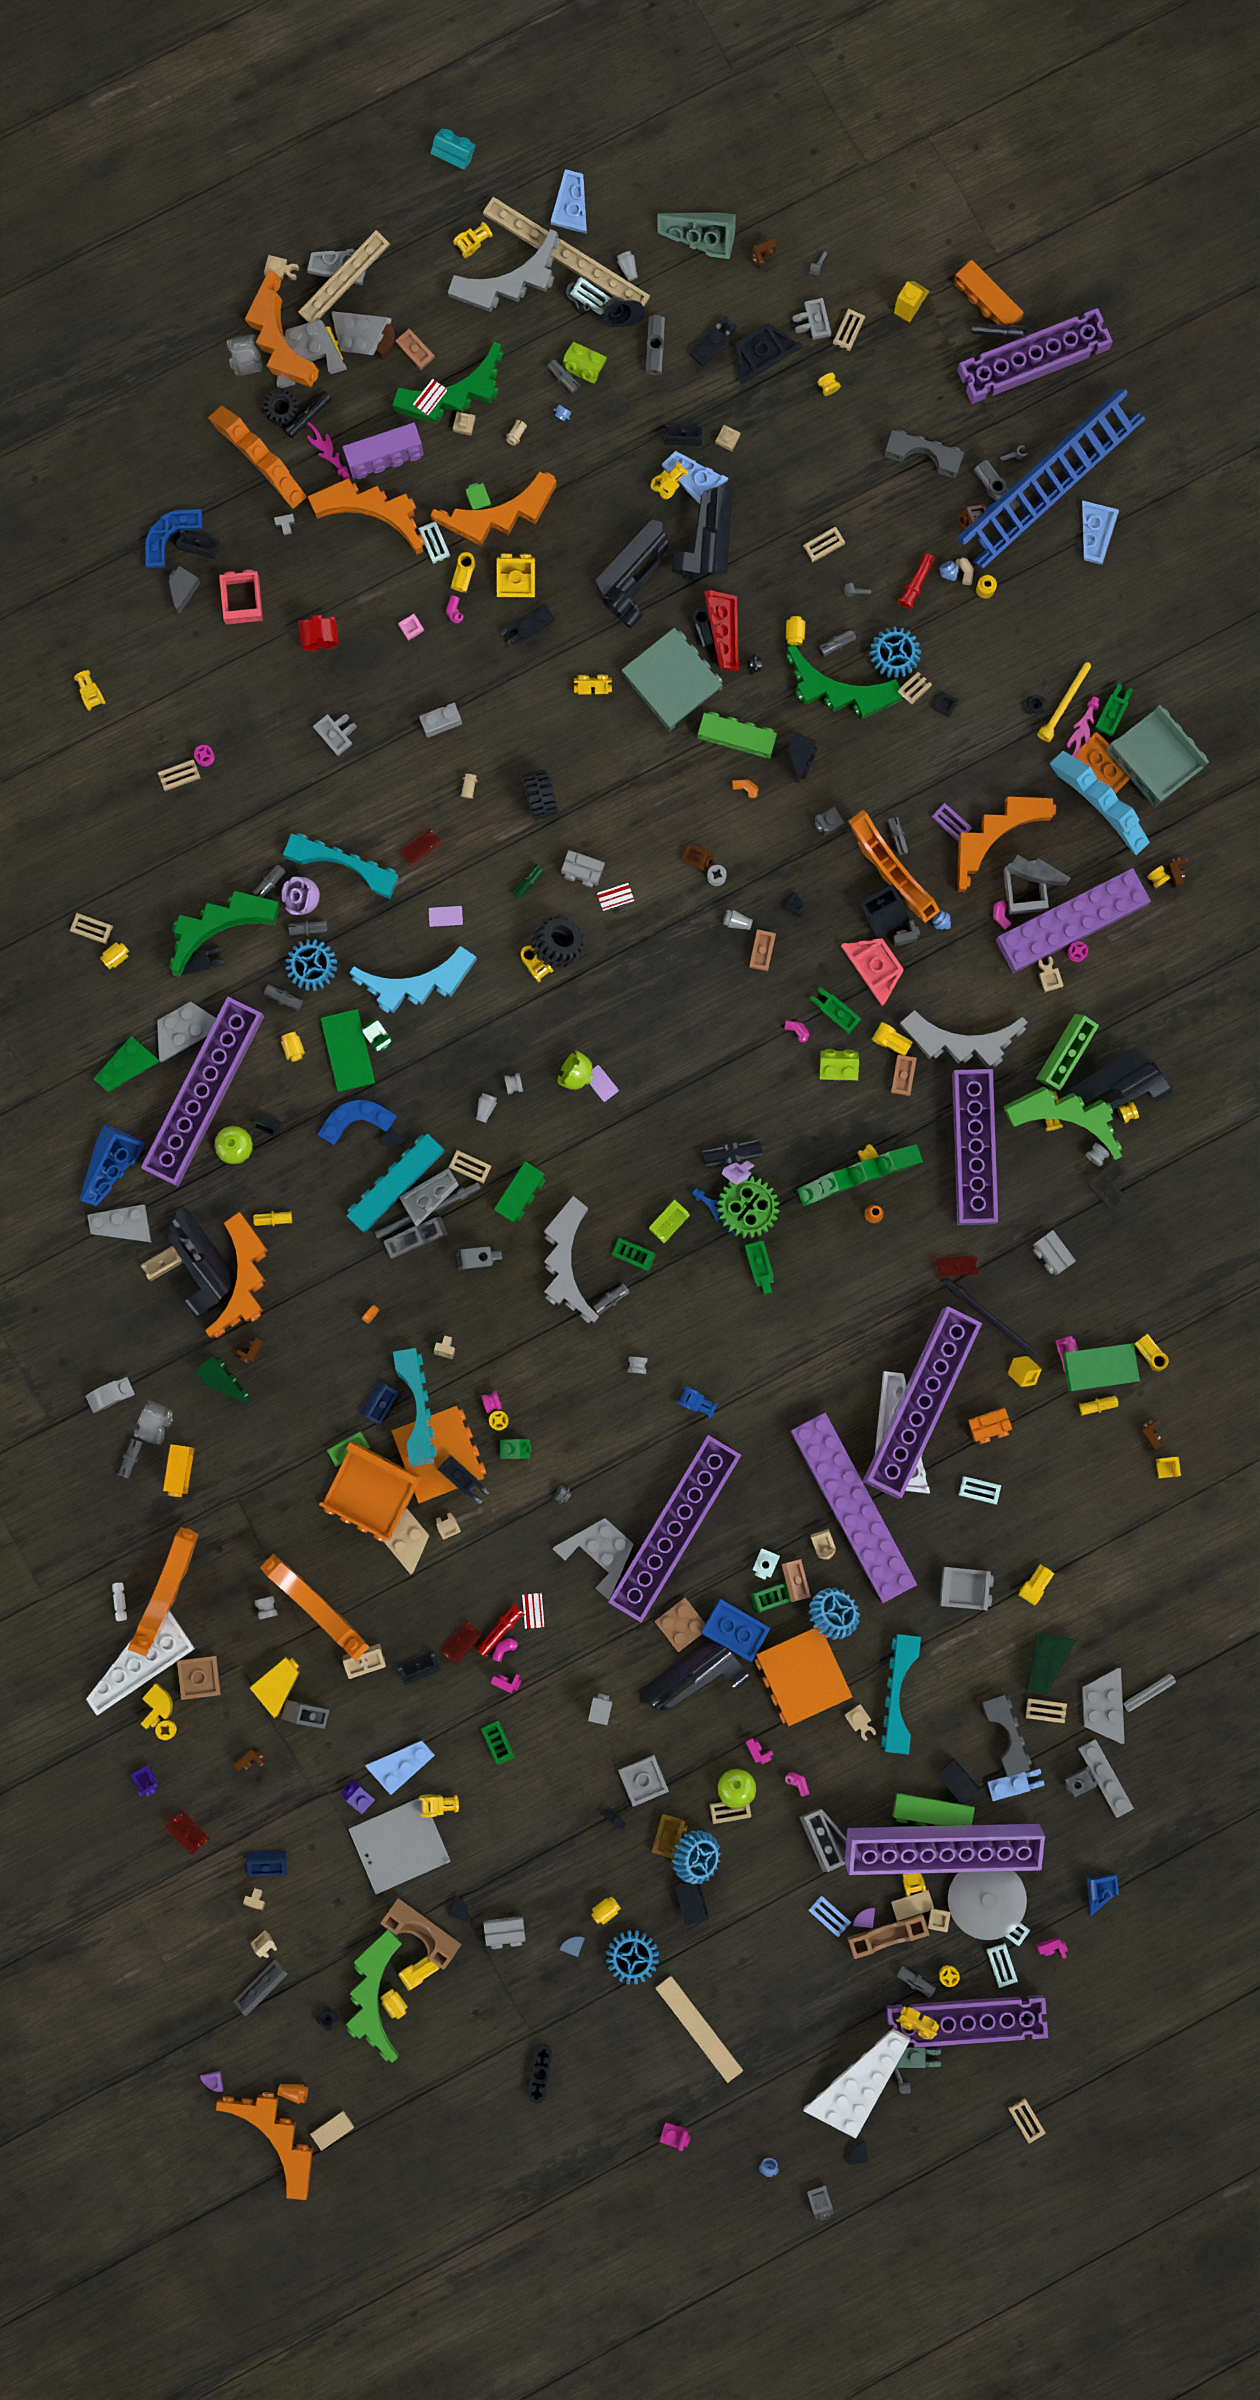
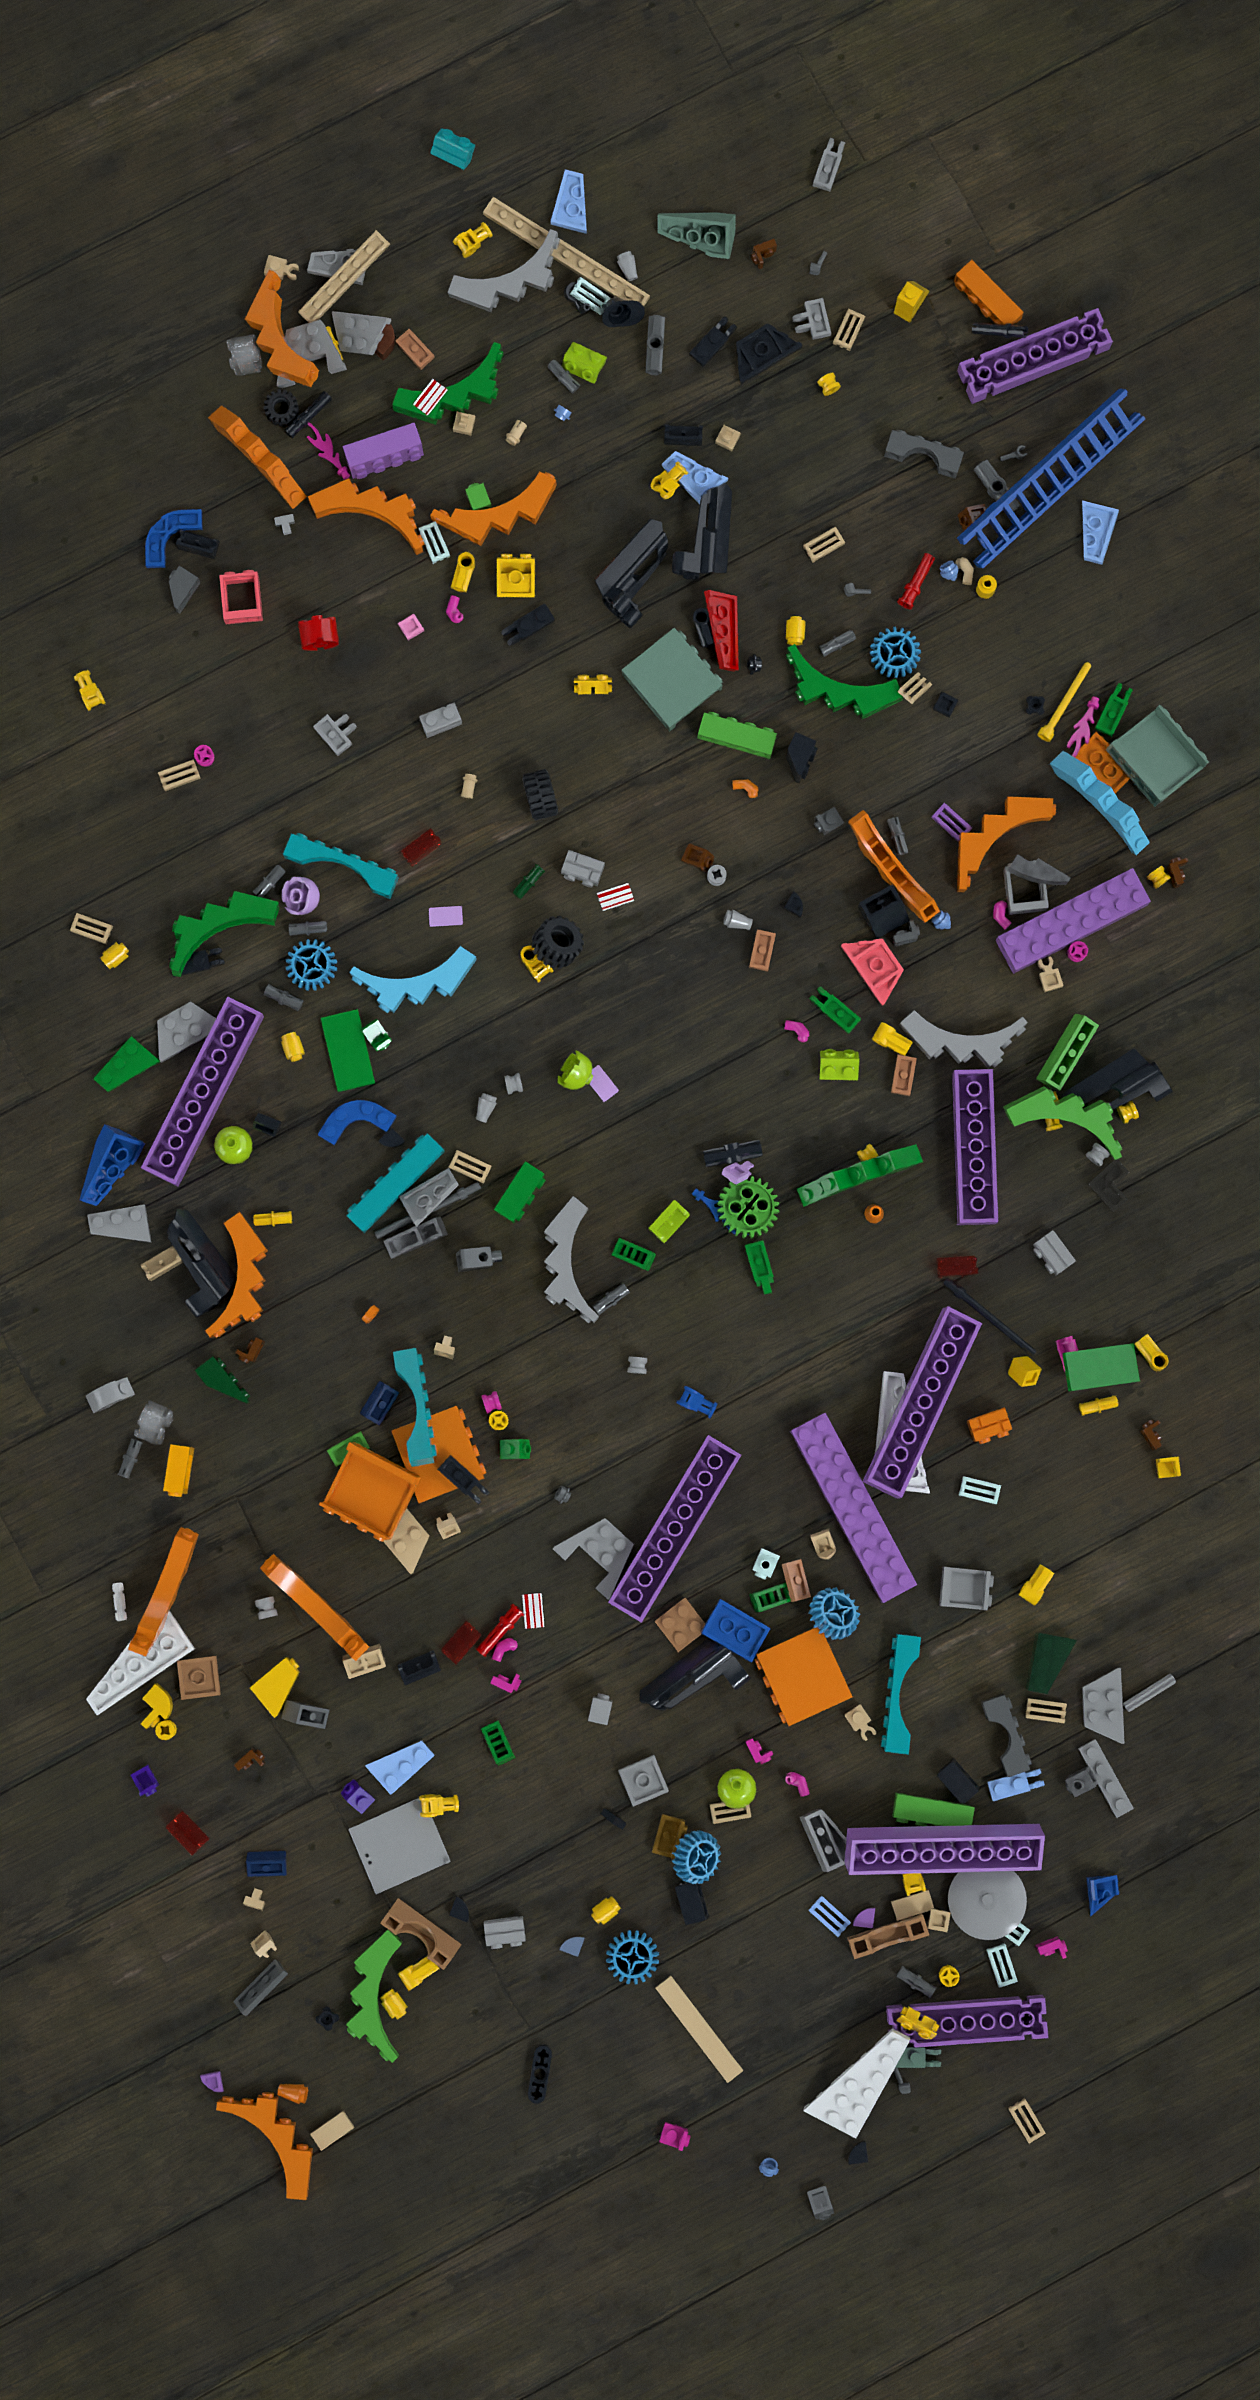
(828, 166): none -> light grey hinge

